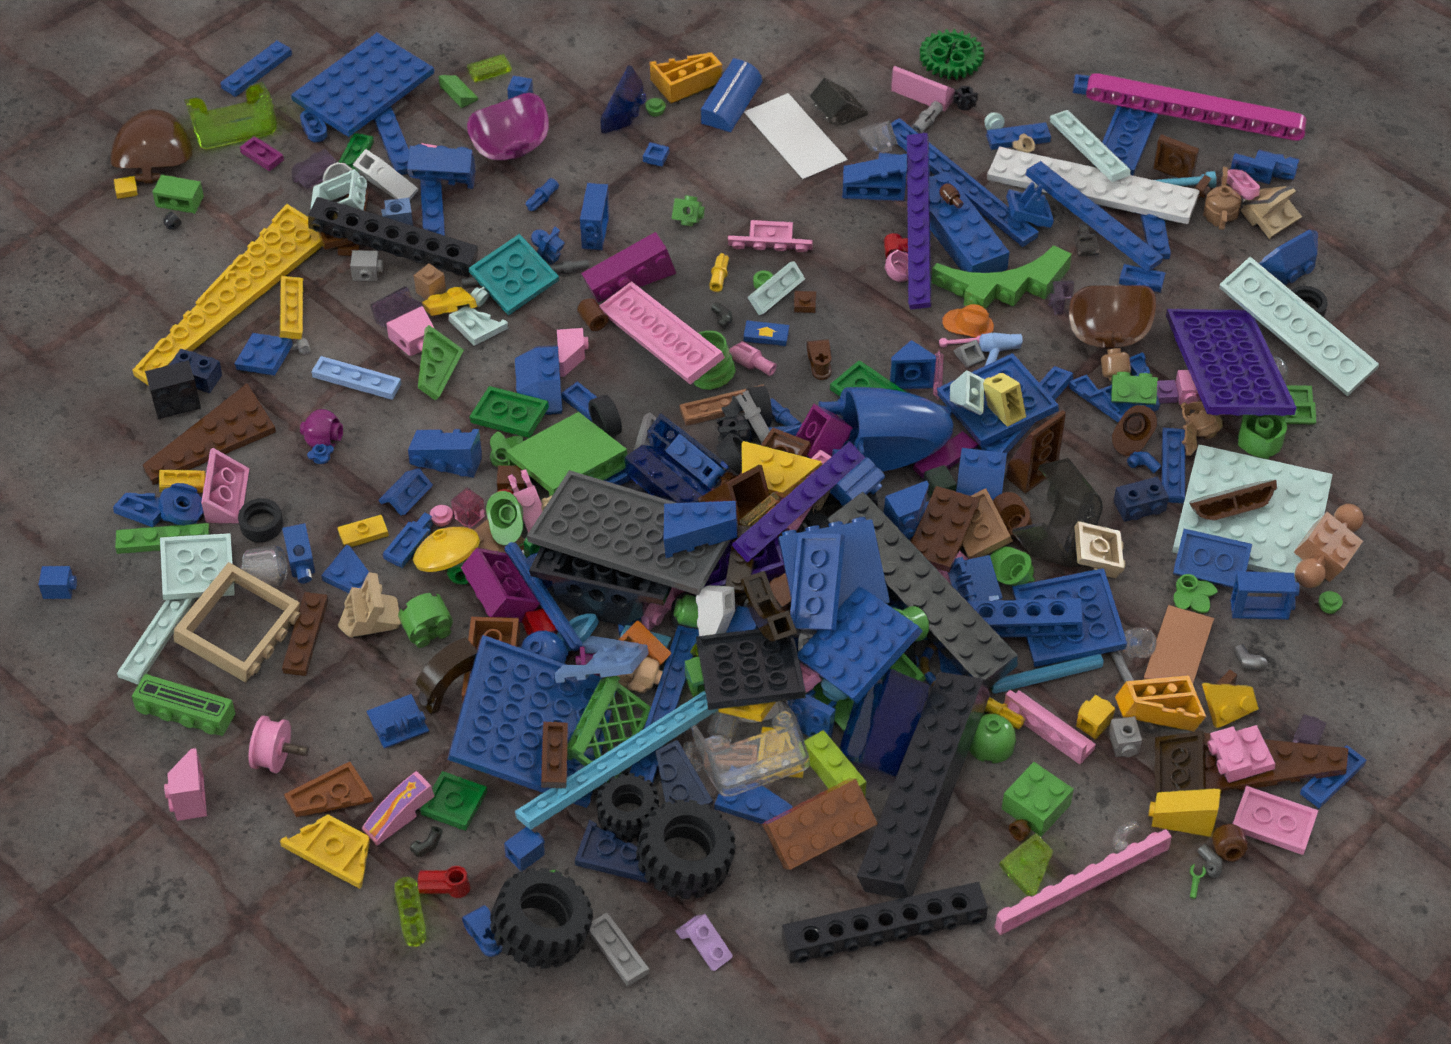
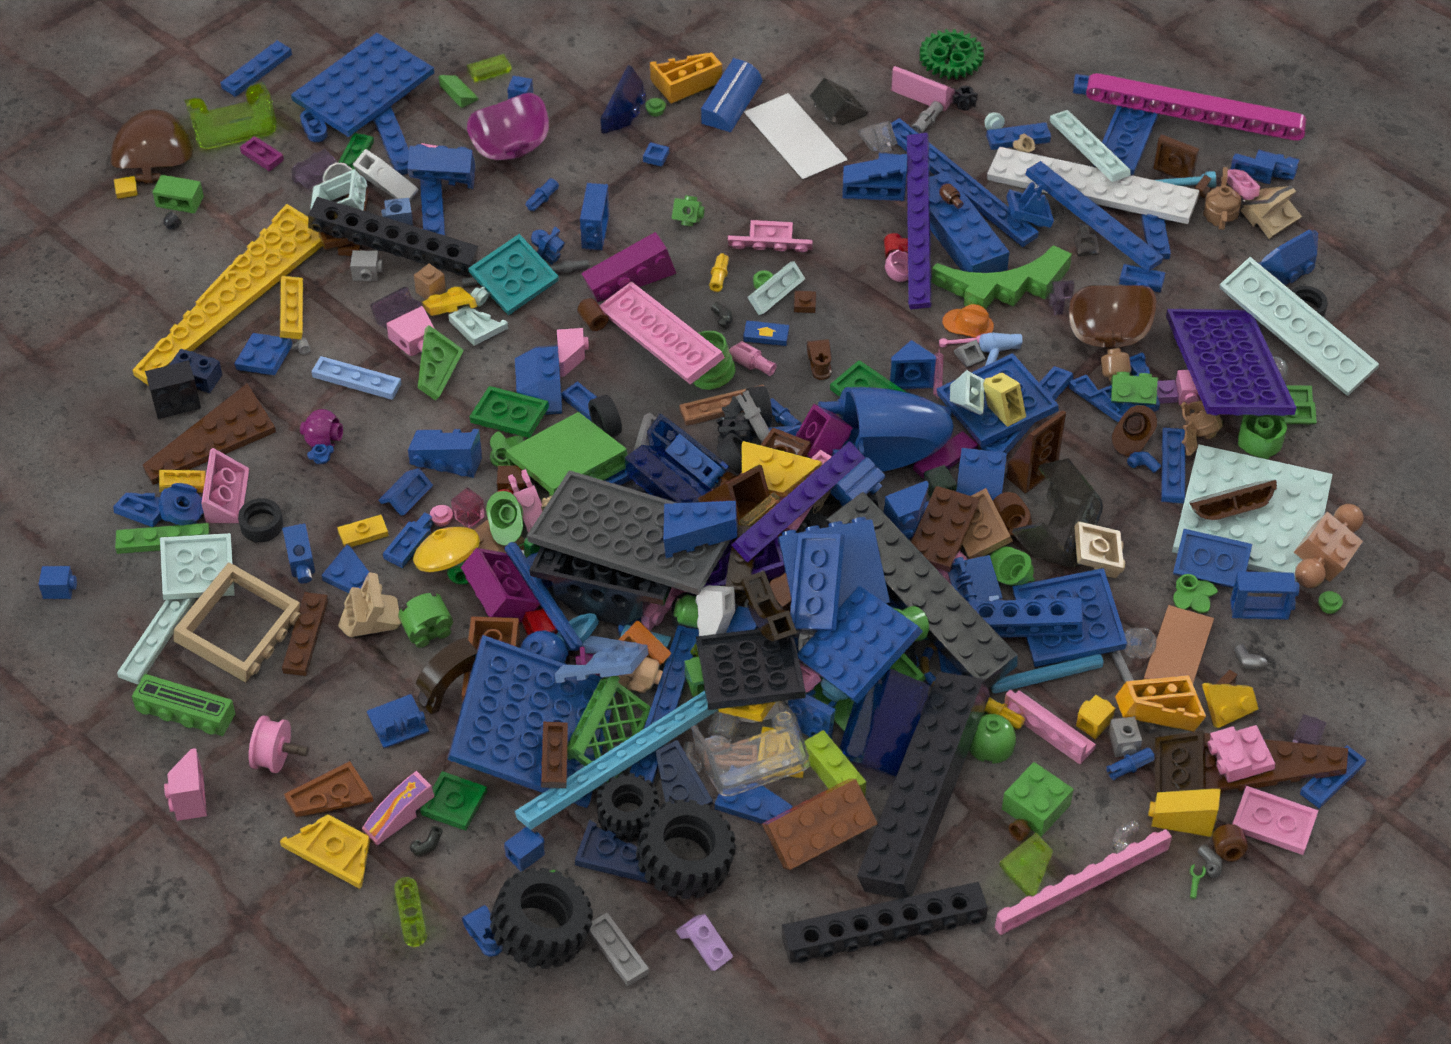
(267, 565): clear head -> none
(443, 882): red piece -> none
(1130, 763): none -> blue axle
(1141, 499): dark blue brick -> none

